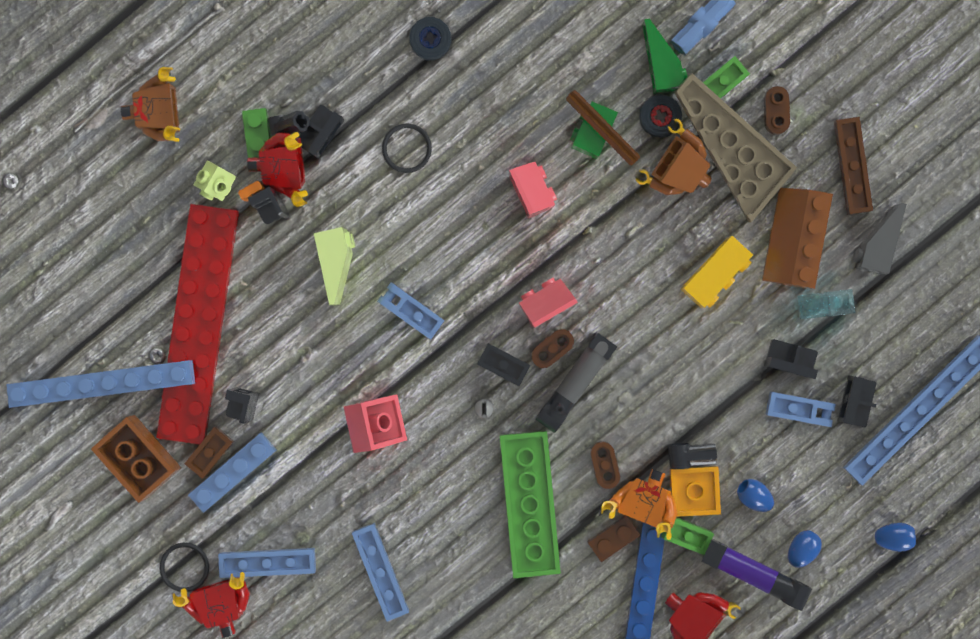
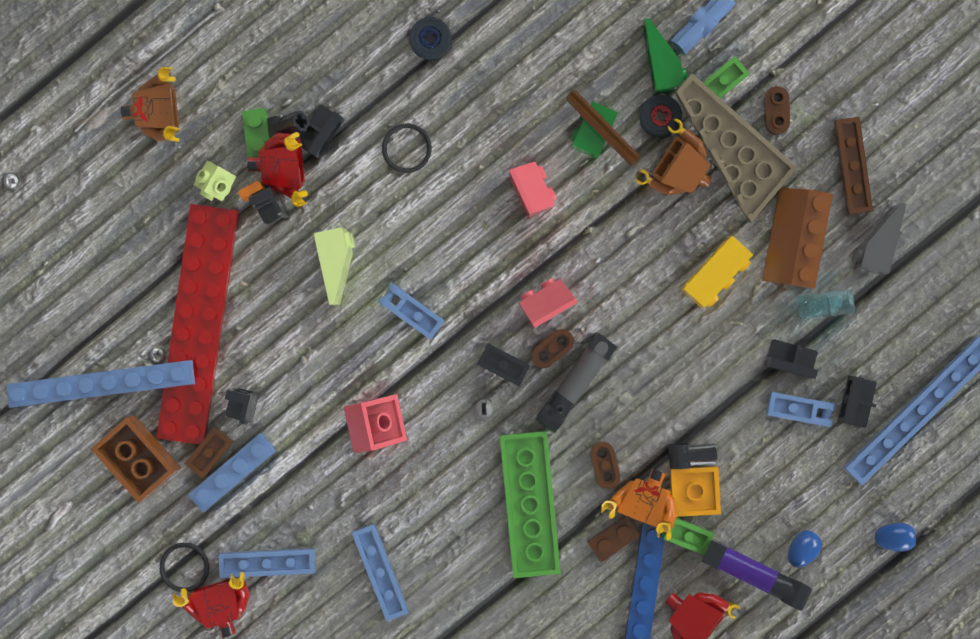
(755, 495): blue animal -> none

